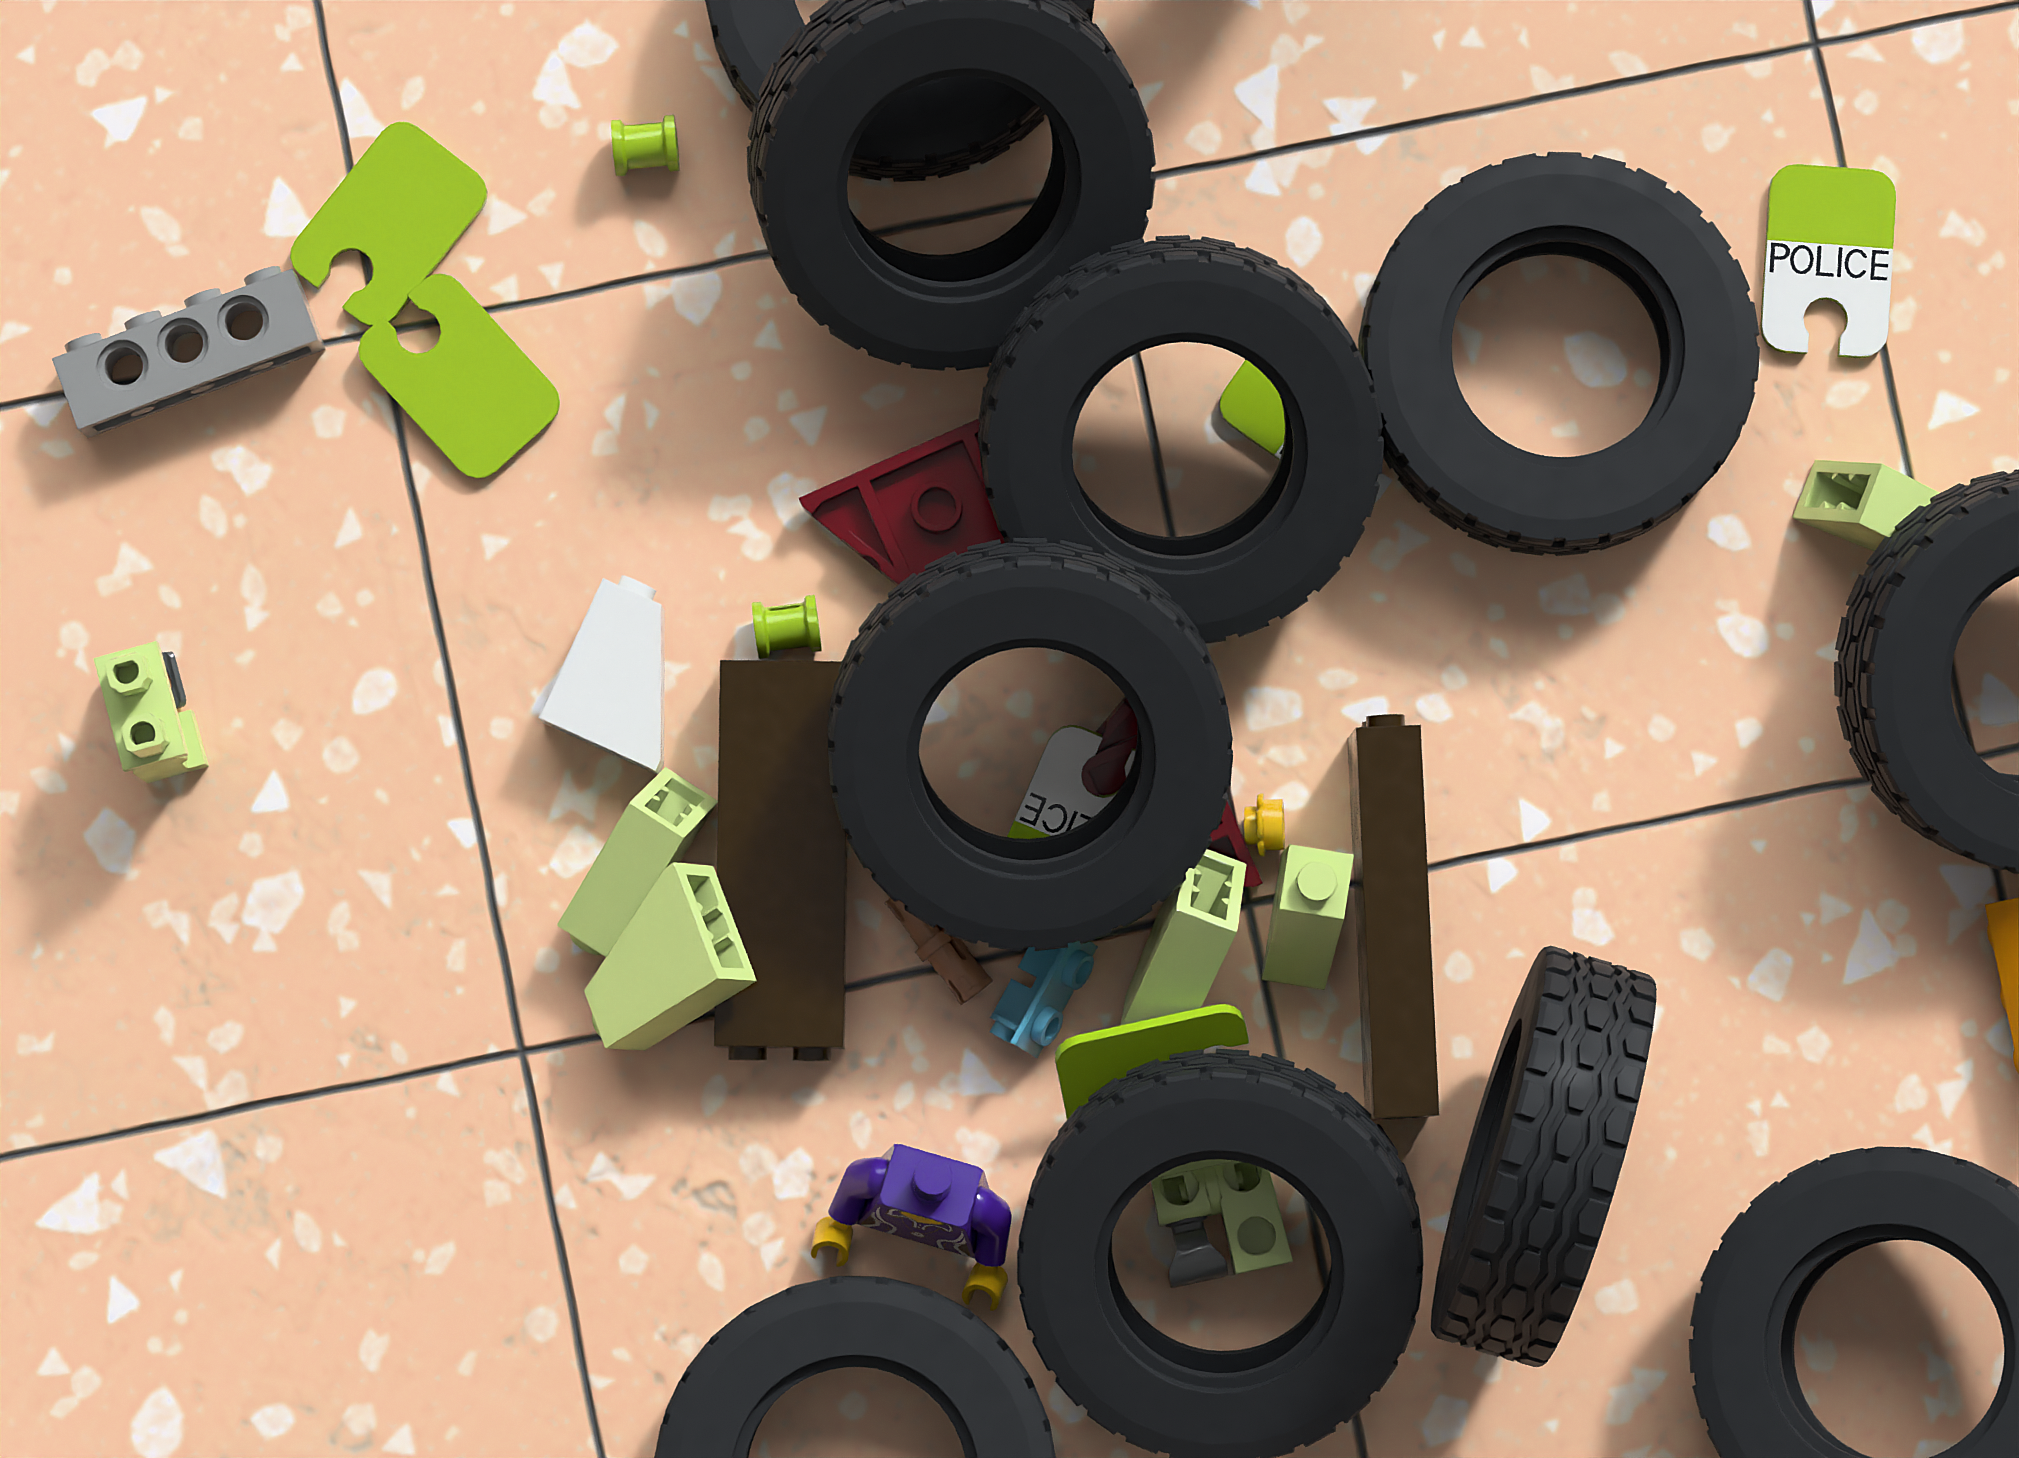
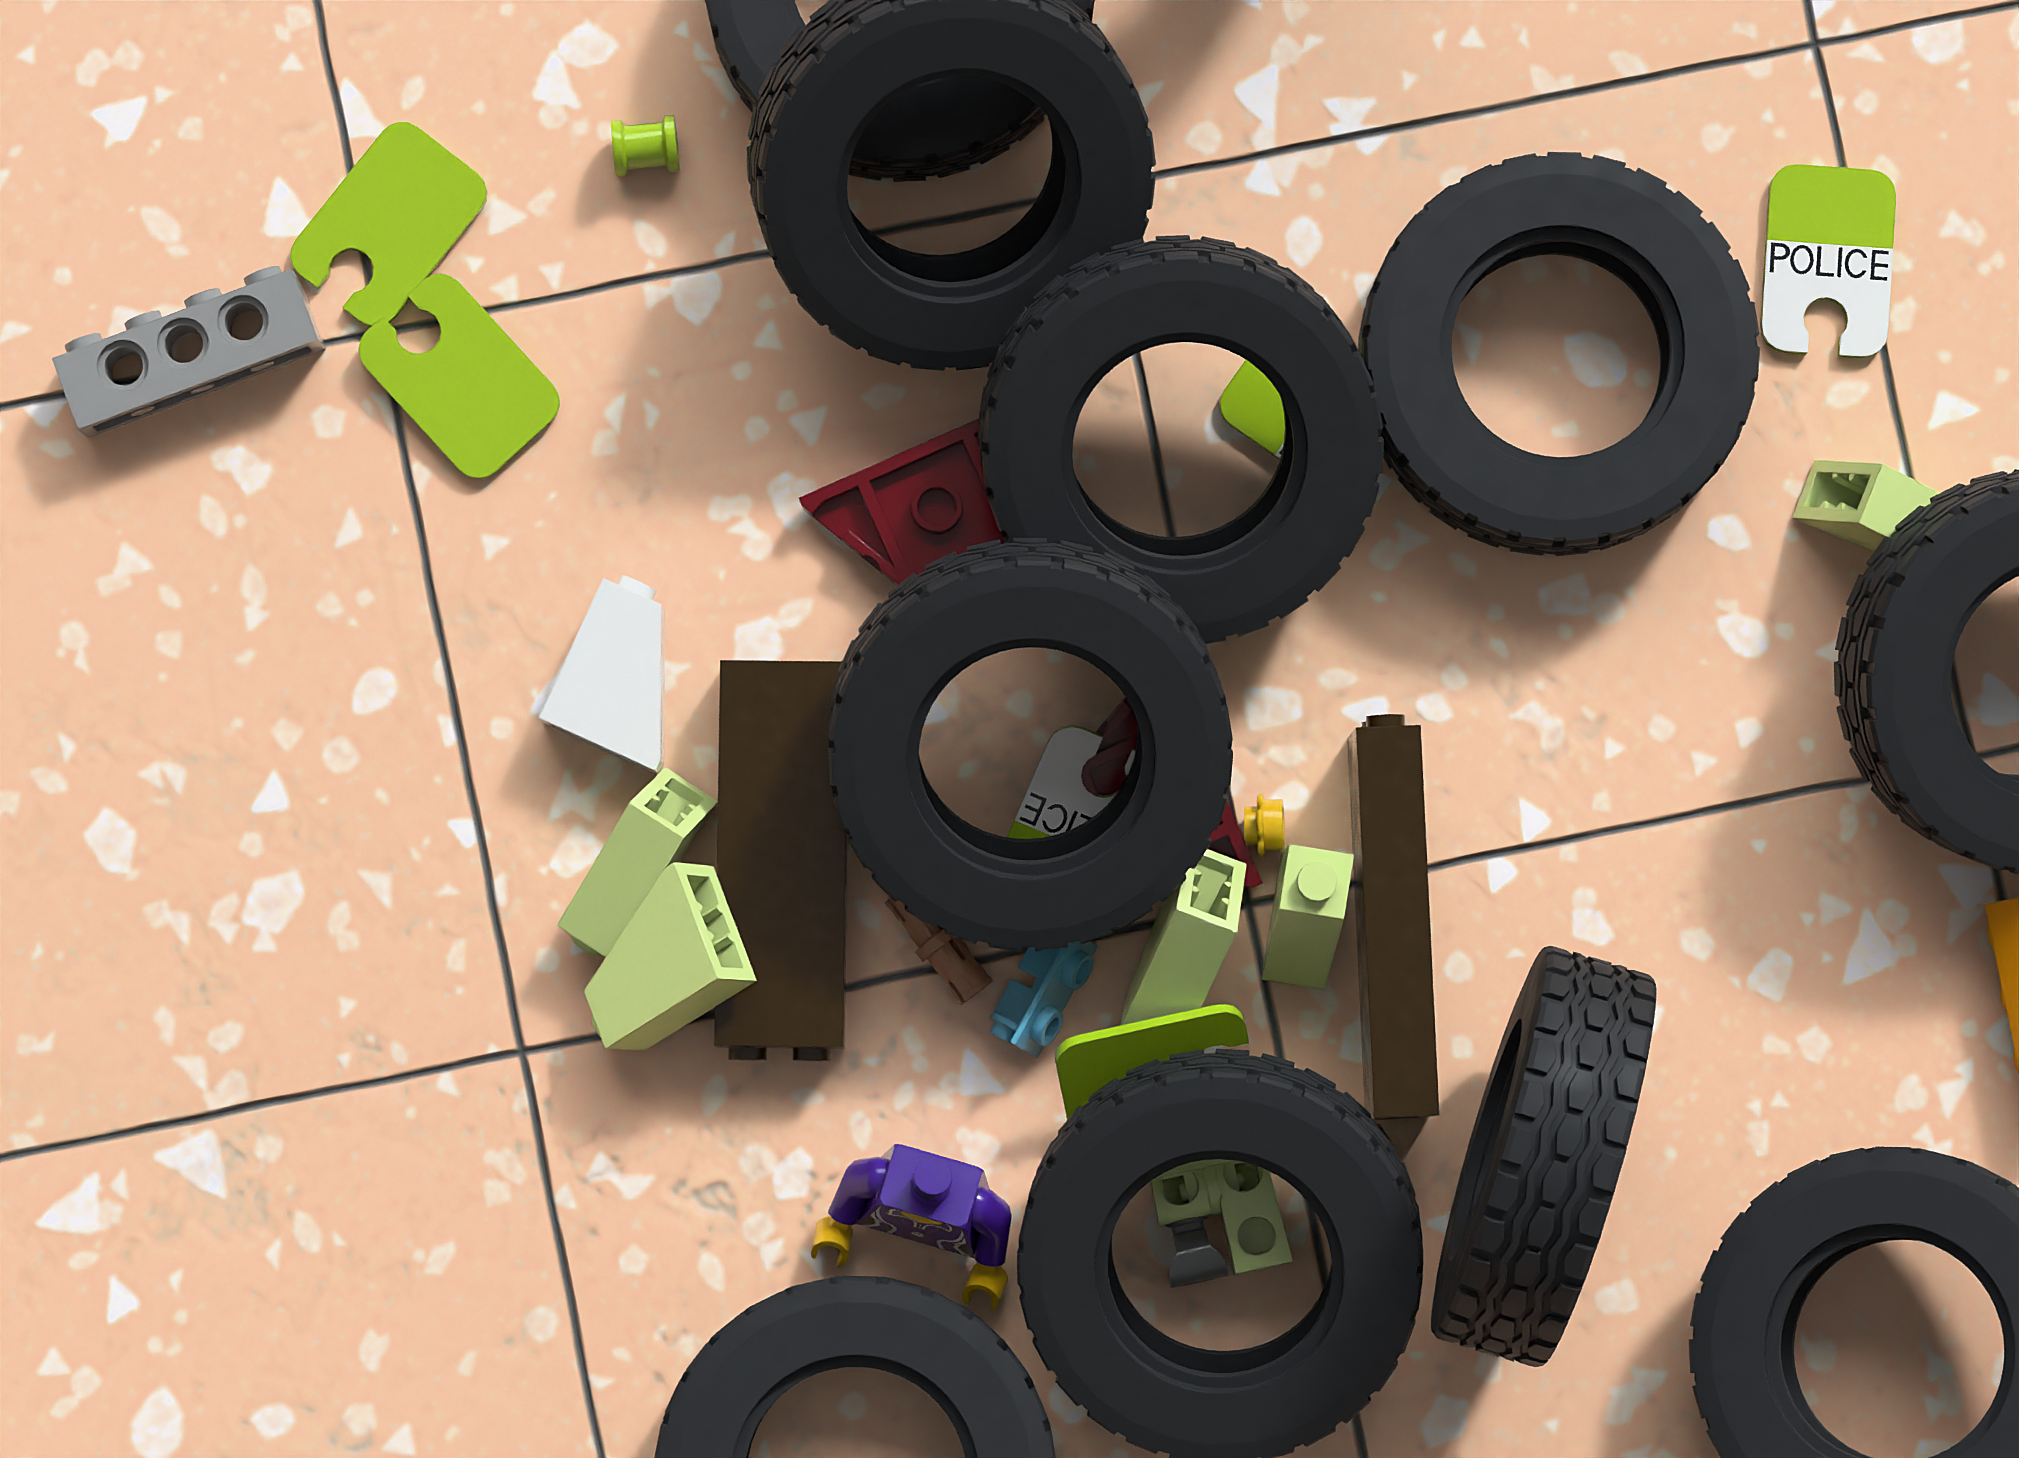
(144, 715): yellowish green hips -> none
(786, 626): lime bush -> none

